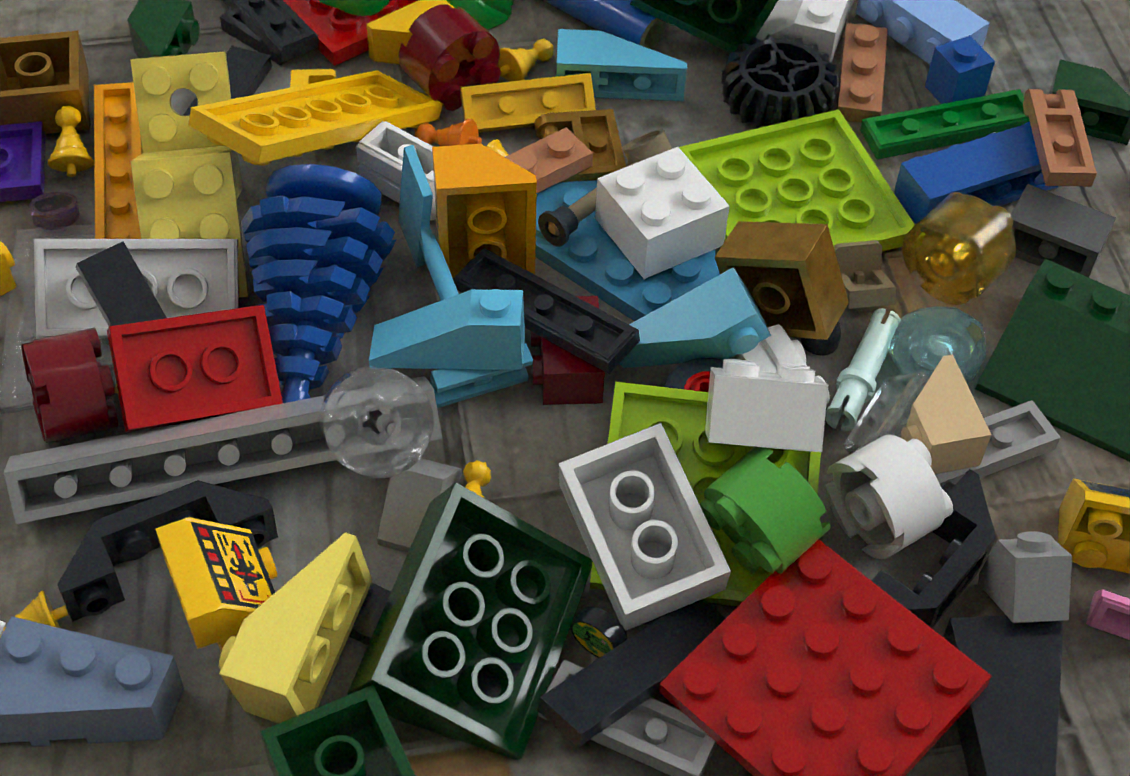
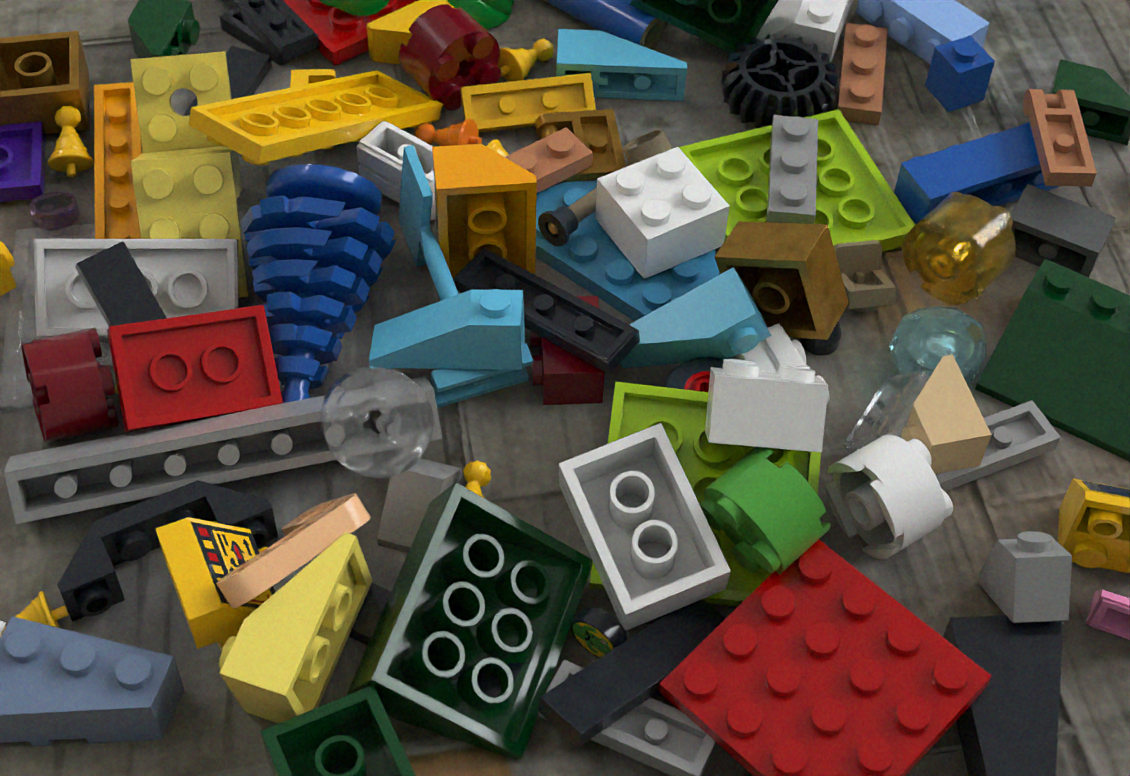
(303, 540): none -> light nougat beam
(792, 170): none -> light grey plate
(857, 382): light aqua pin -> none
(943, 124): green tile -> none
(970, 540): black slope -> none

